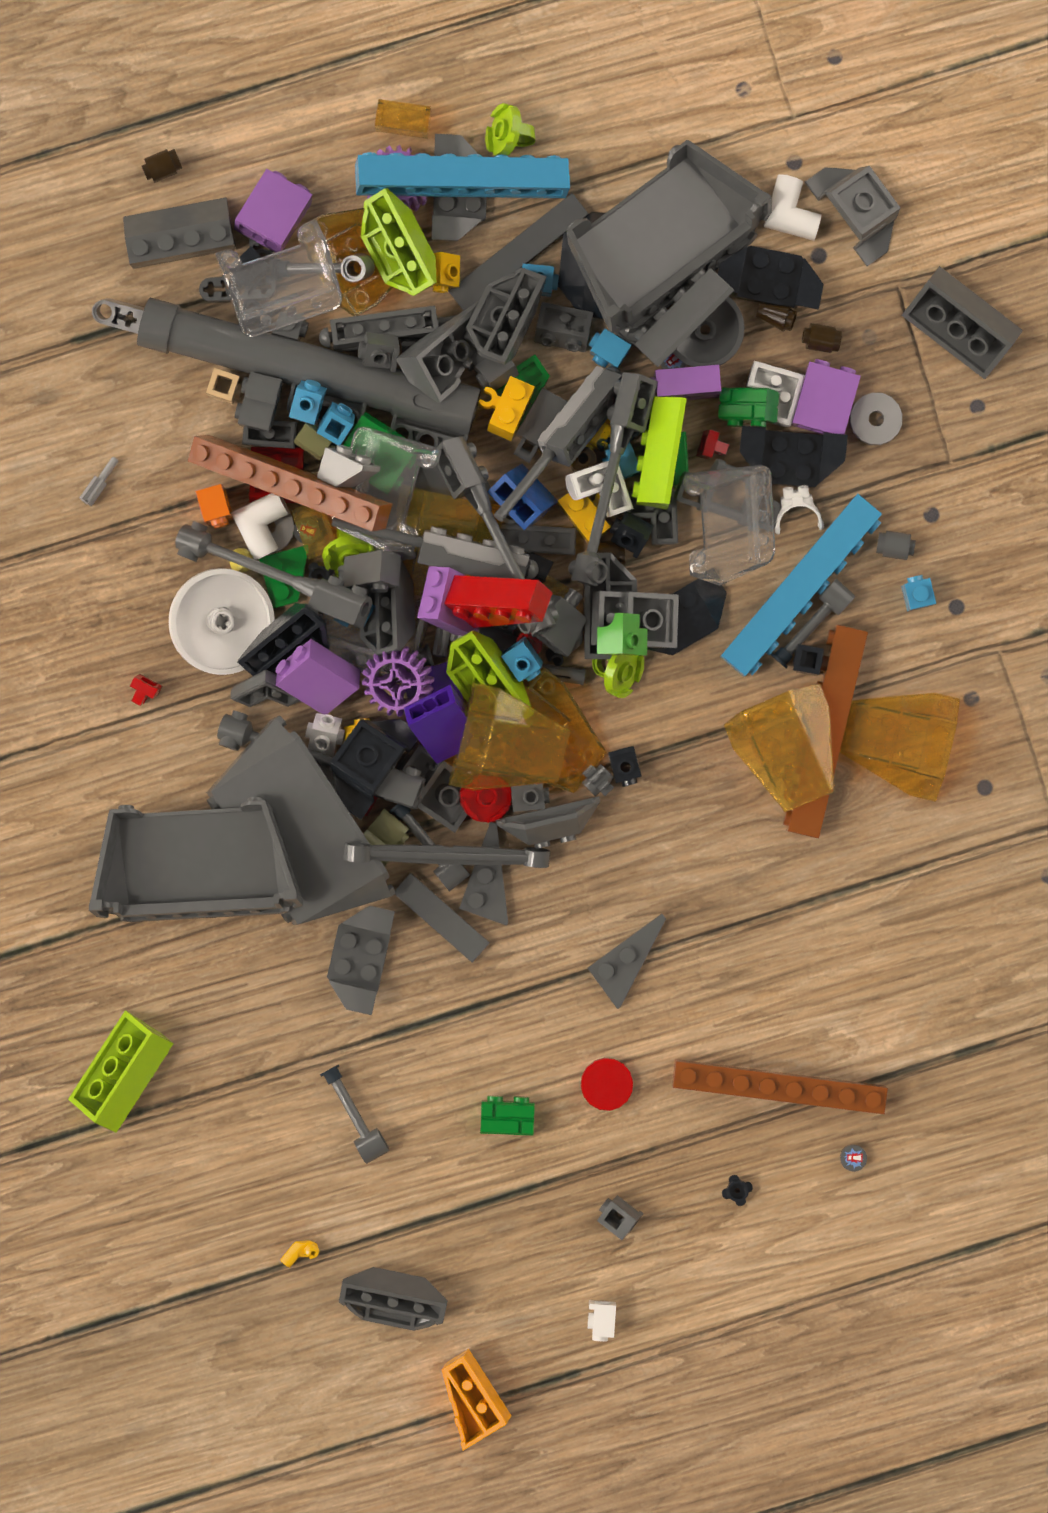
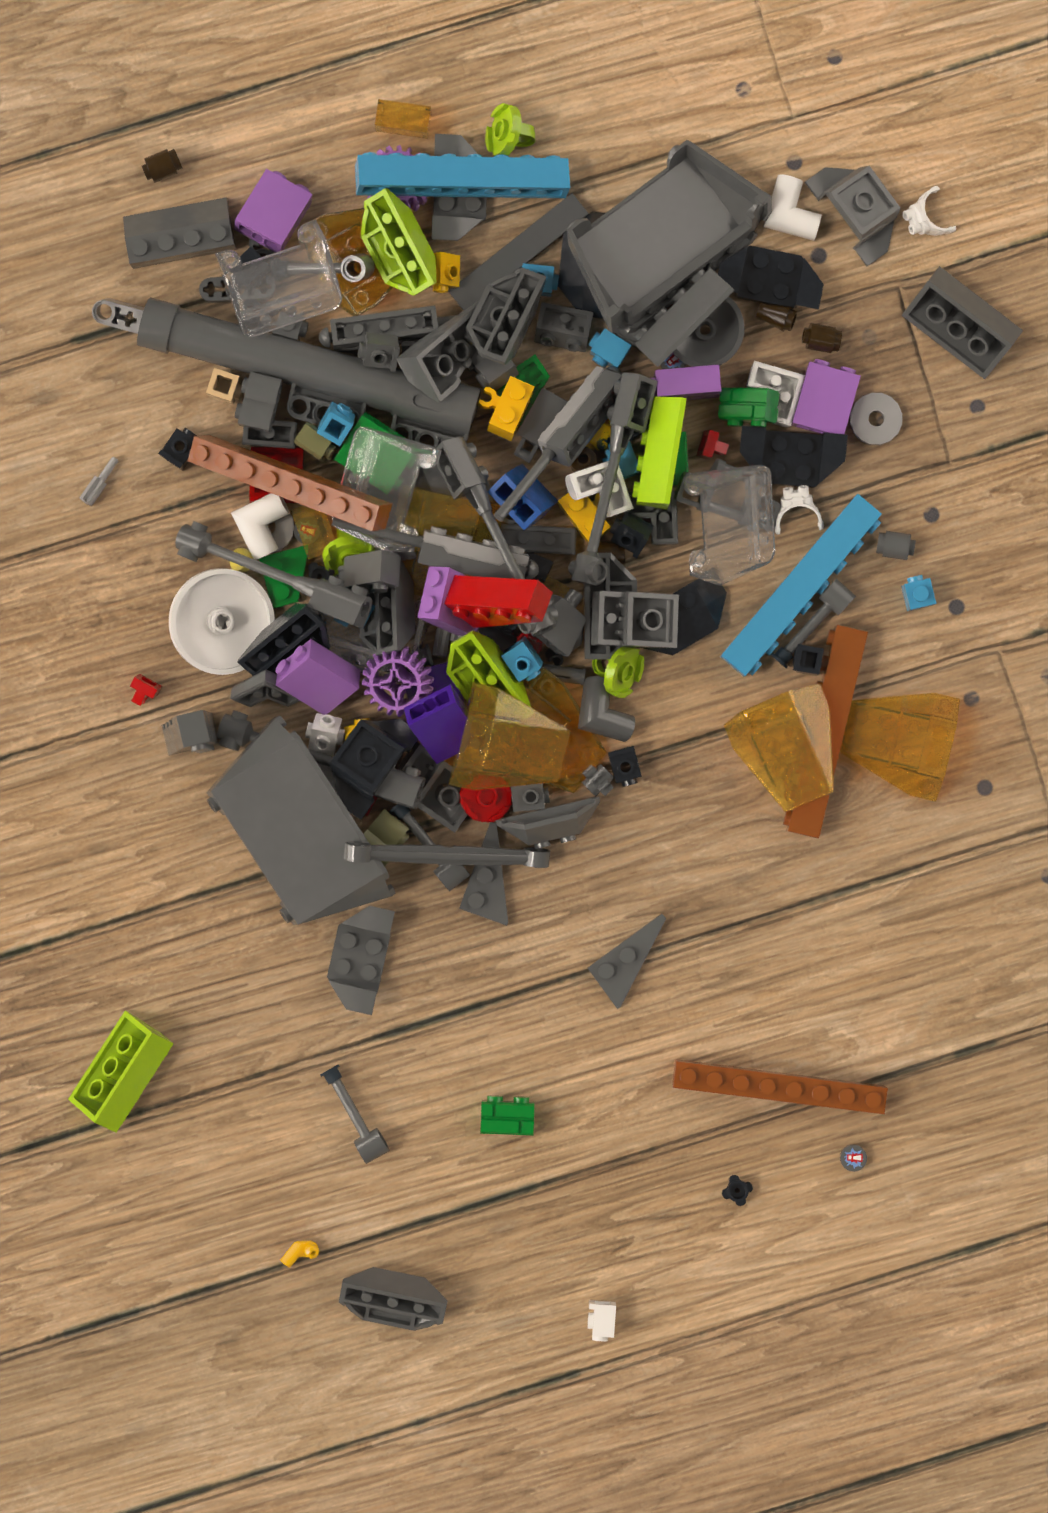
(175, 457): none -> black brick
(191, 733): none -> dark grey wedge
(193, 865): dark grey windscreen -> none
(215, 506): orange brick -> none
(307, 401): dark azure brick -> none
(344, 468): light grey slope -> none
(441, 917): dark grey tile -> none
(473, 1399): light orange wedge -> none
(597, 716): none -> dark grey brick
(606, 1084): red tile -> none
(613, 1222): dark grey brick -> none
(622, 636): bright green brick -> none
(920, 222): none -> white helmet

